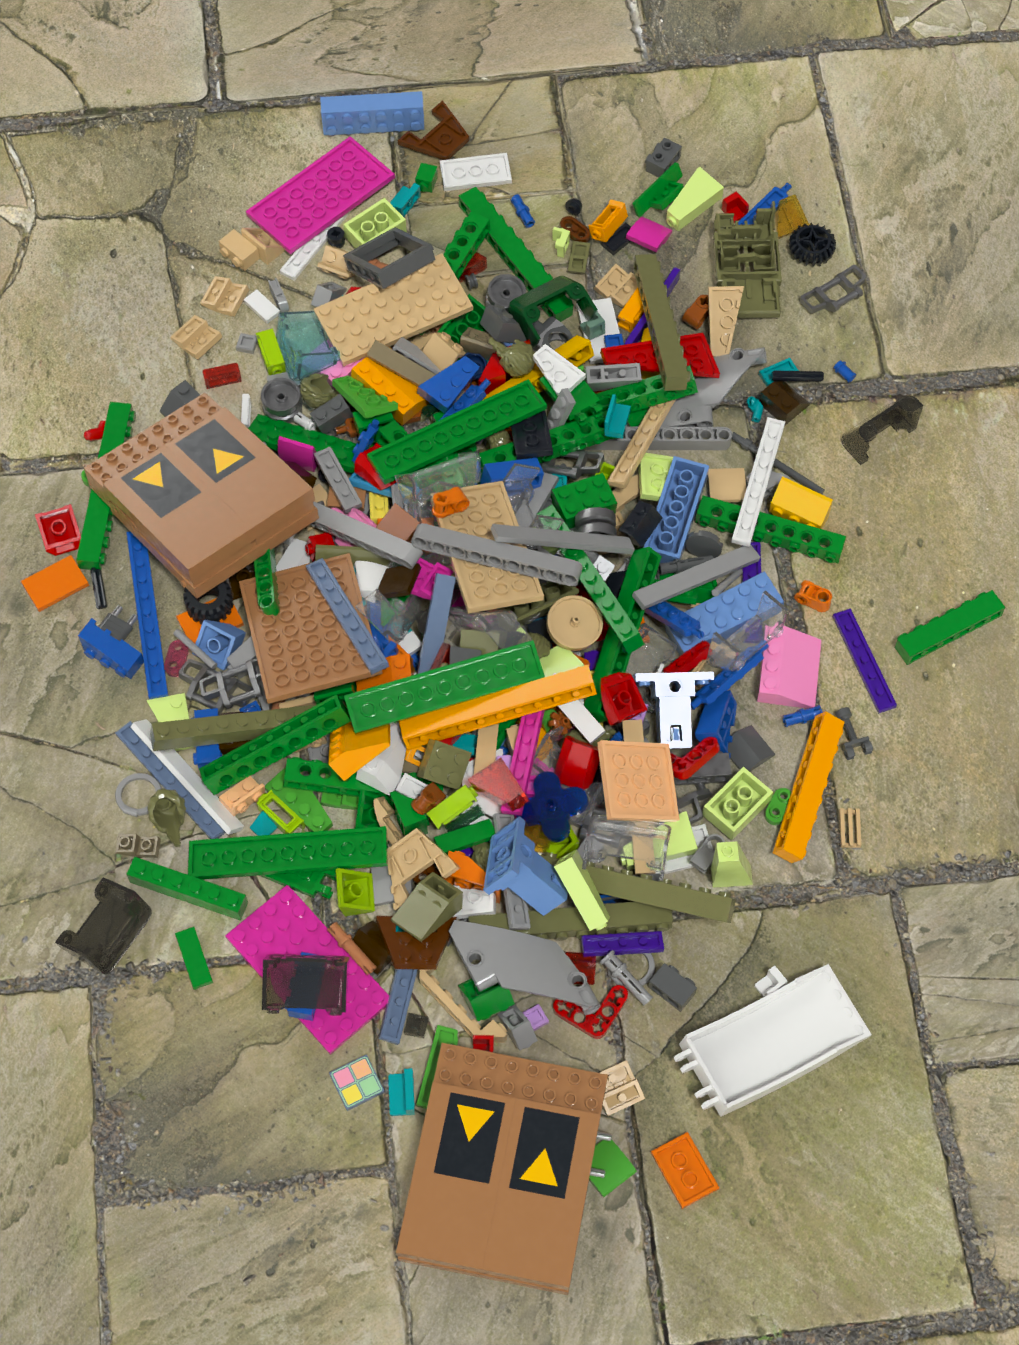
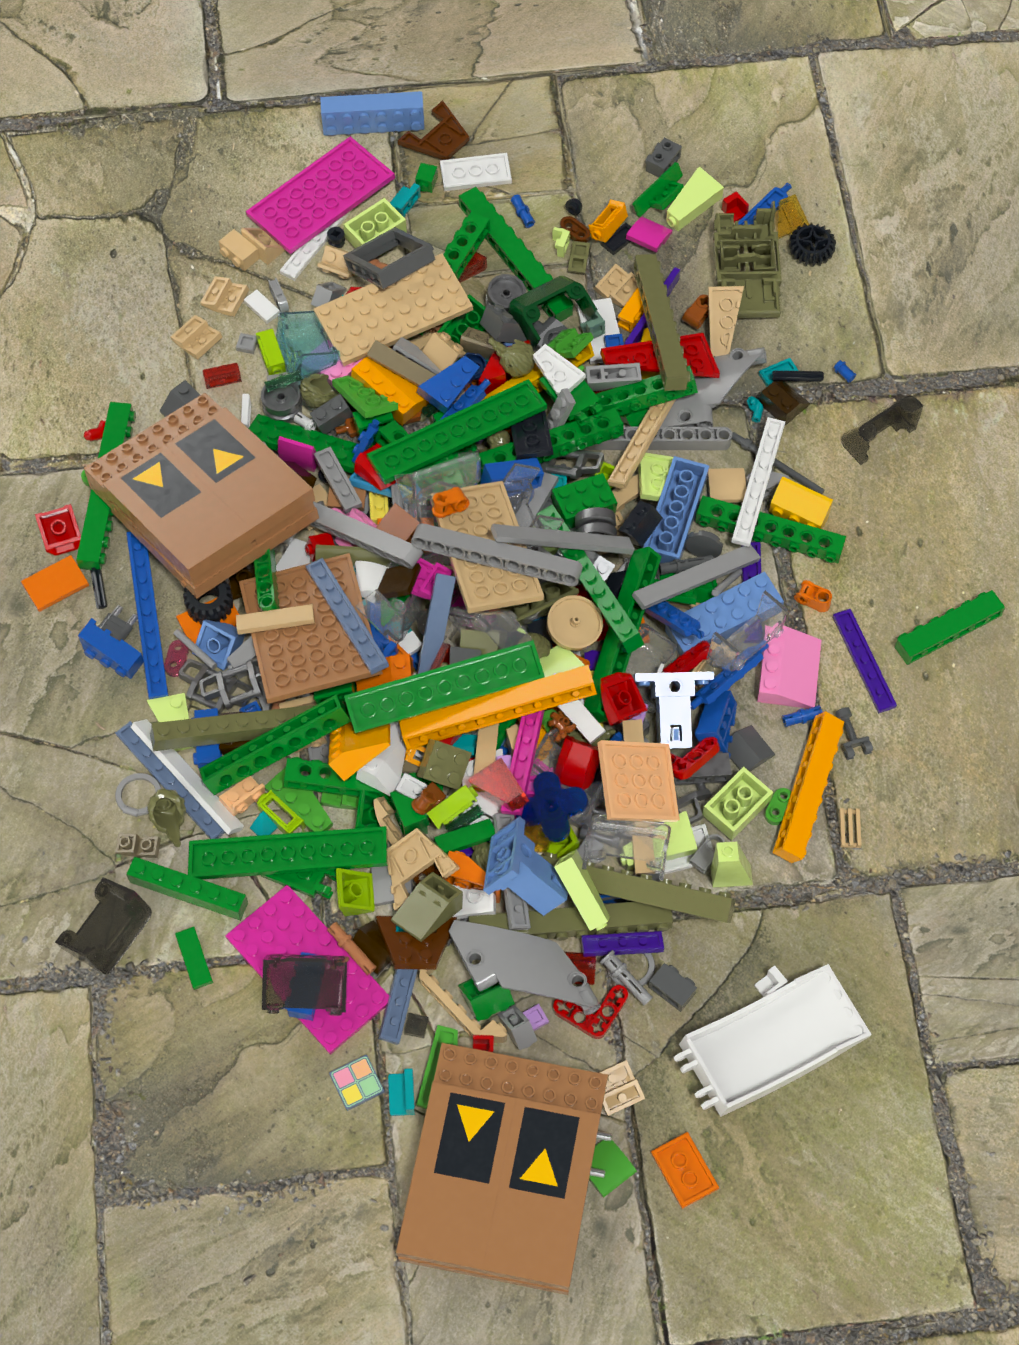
(275, 619): none -> tan tile
(283, 380): none -> clear green pin
(471, 281): dark grey bush -> none
(564, 730): none -> dark orange plant
(570, 343): none -> bright green slope
(616, 419): teal panel -> none
(853, 291): flat silver bar -> none

